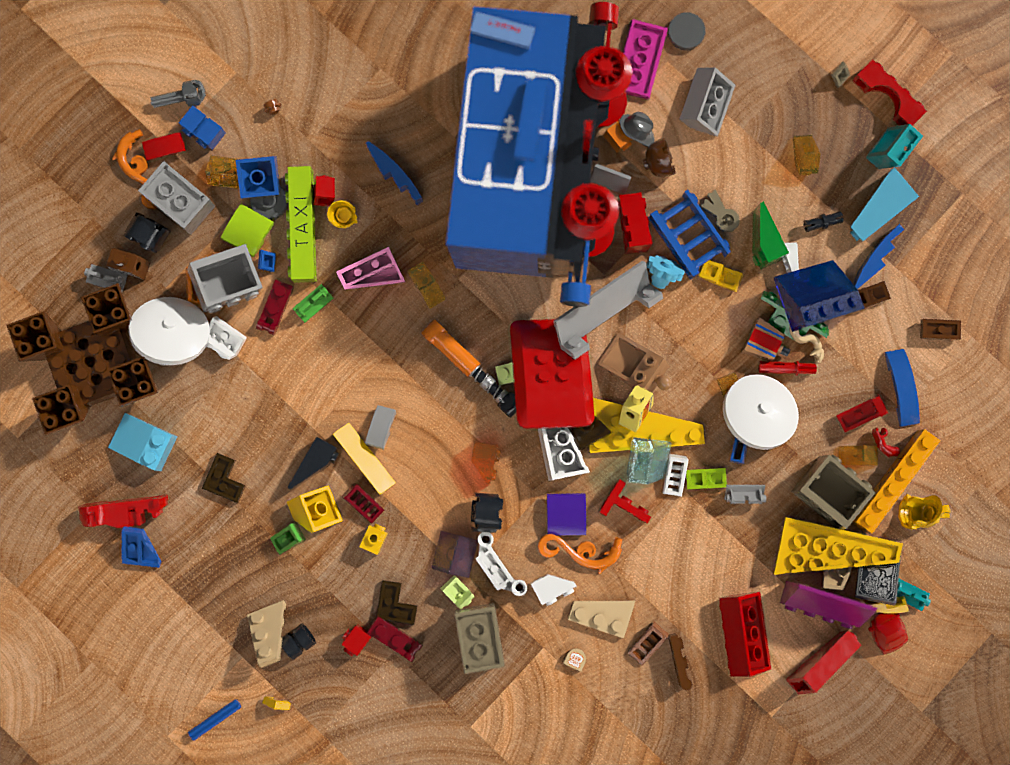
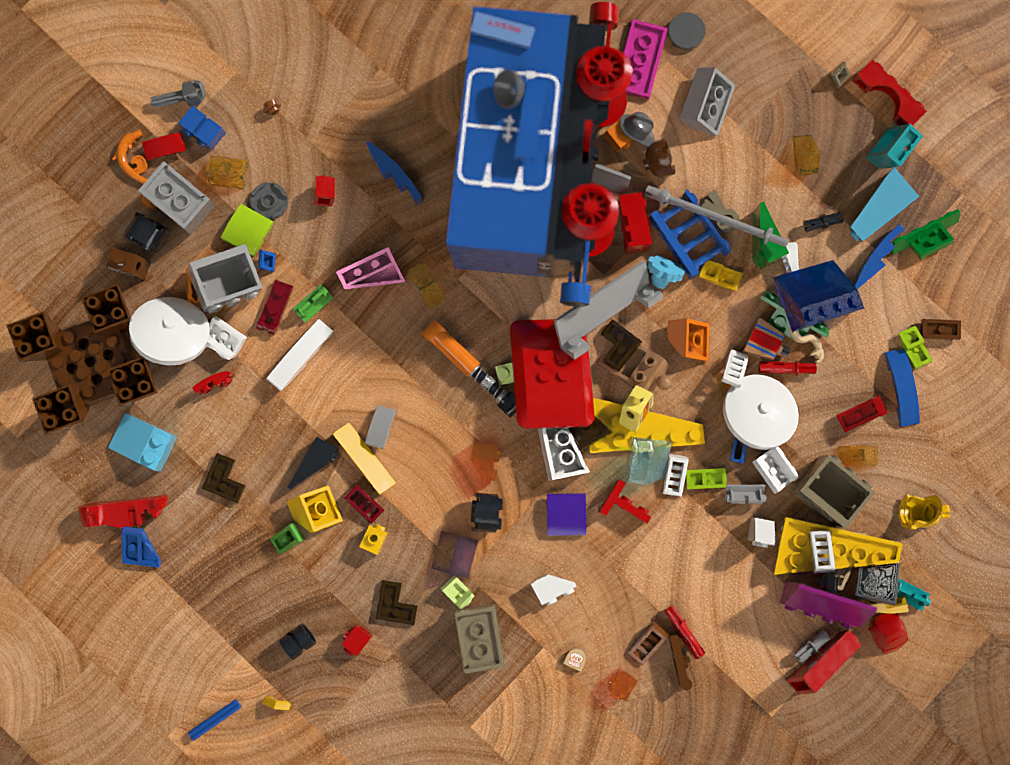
(104, 277): light grey hinge -> none
(219, 379): none -> red slope
(258, 176): blue slope -> none
(266, 632): tan wing -> none
(299, 355): none -> white slope
(302, 224): lime brick -> none
(342, 214): yellow hair -> none
(394, 638): dark red plate -> none
(495, 569): white plate -> none
(504, 88): none -> dark grey piece
(586, 546): orange plant -> none
(603, 615): tan wing -> none
(621, 685): none -> clear orange brick
(624, 345): none -> dark brown tile
(665, 197): none -> light grey bar
(685, 633): none -> red axle
(690, 338): none -> orange slope
(735, 366): none -> white slope
(745, 634): red slope -> none
(761, 532): none -> white slope
(775, 469): none -> white bracket
(812, 646): none -> light grey axle
(822, 569): none -> white slope
(830, 582): none -> black tile
(874, 294): reddish brown slope -> none
(887, 450): red piece -> none
(896, 480): light orange brick -> none
(913, 345): none -> lime slope
(929, 237): none -> green bracket

